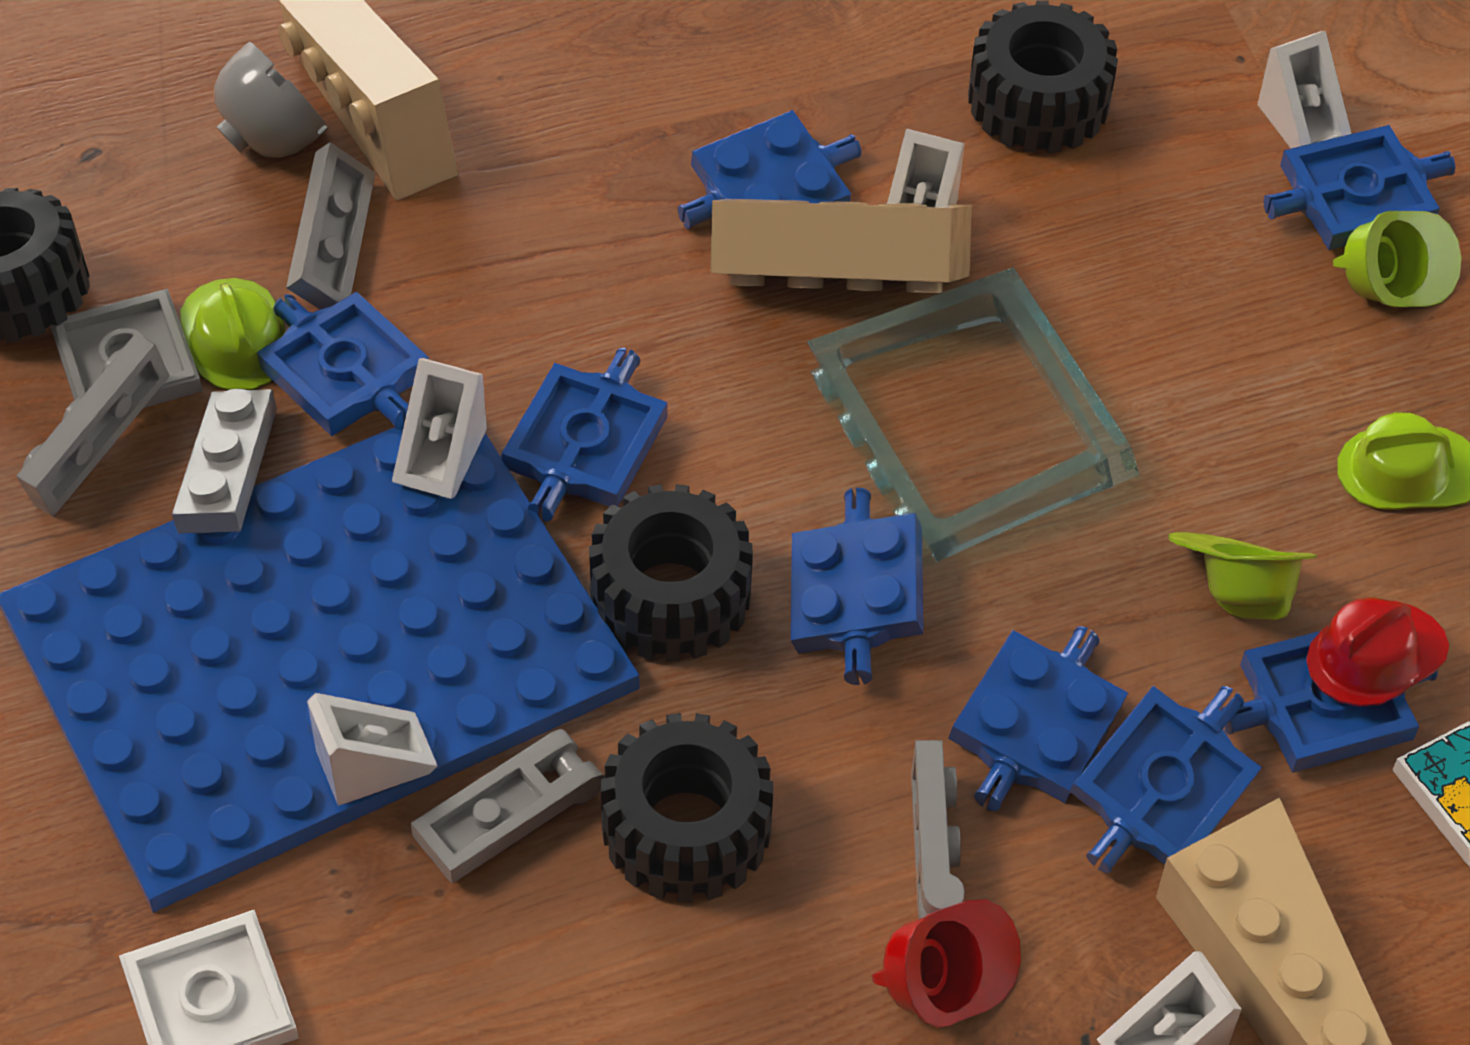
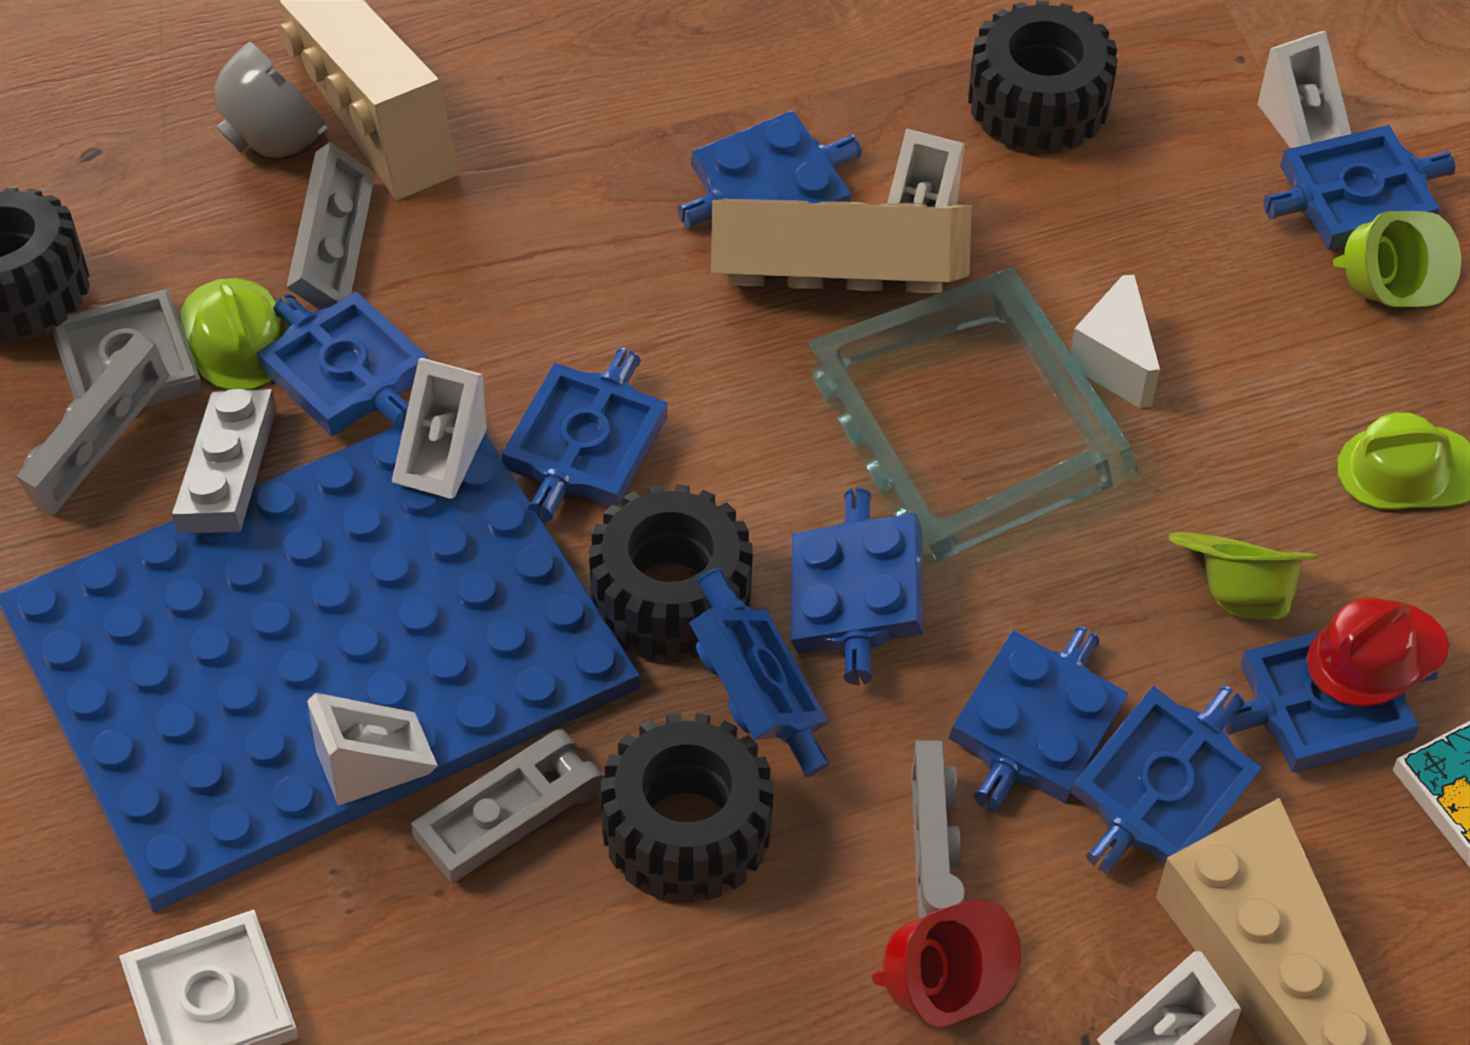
(758, 673): none -> blue plate
(1116, 345): none -> white slope

